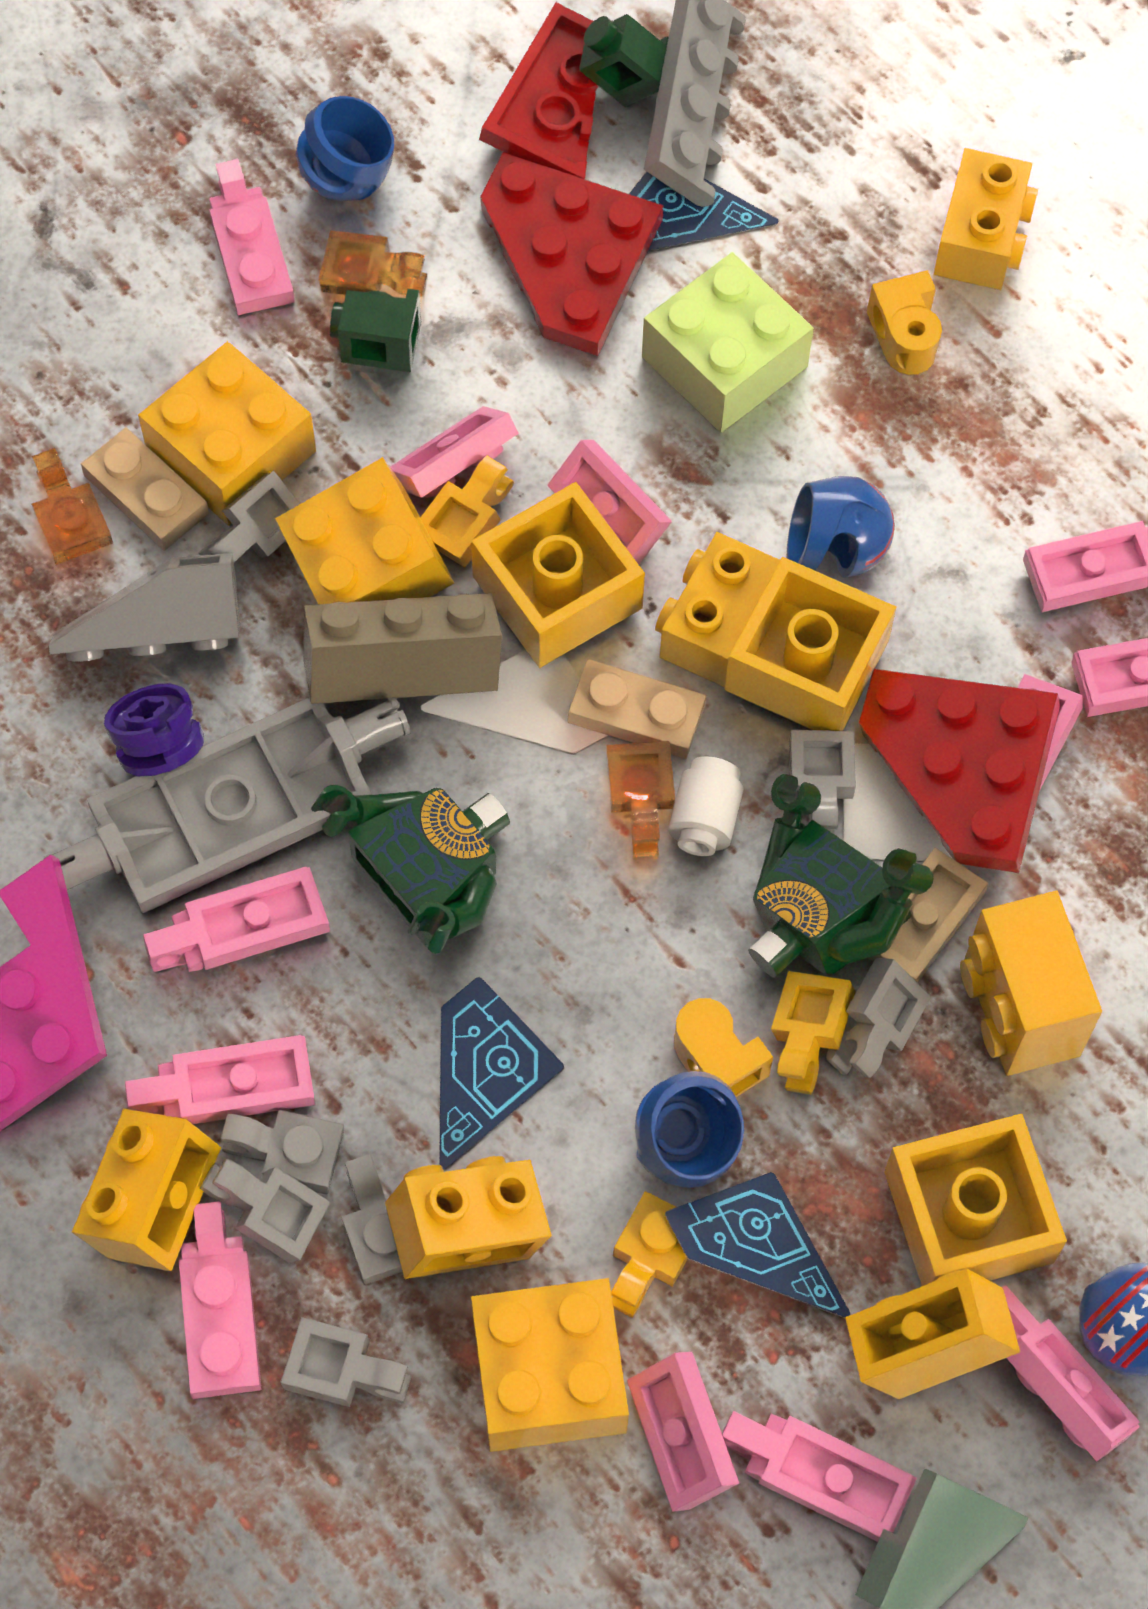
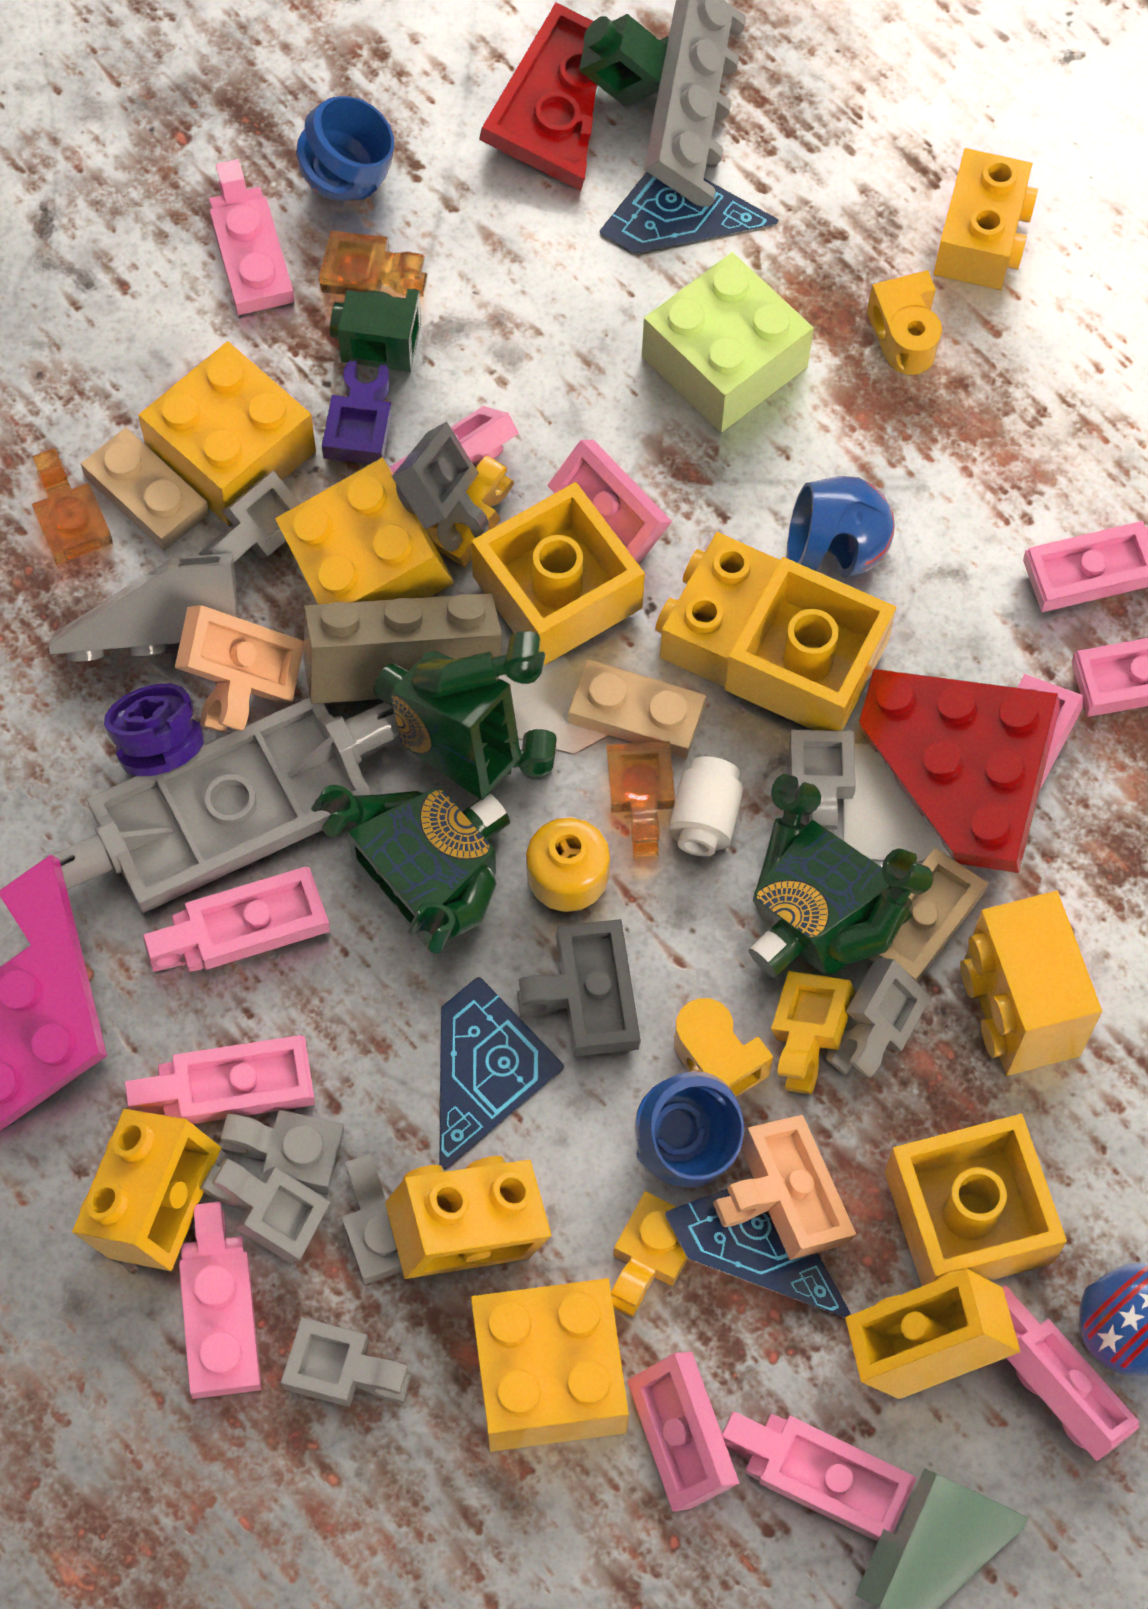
(241, 661): none -> light nougat plate
(361, 422): none -> dark purple plate
(435, 484): none -> dark grey plate
(464, 715): none -> dark green torso
(567, 864): none -> yellow head
(568, 246): red plate -> none
(591, 986): none -> dark grey plate
(789, 1185): none -> light nougat plate

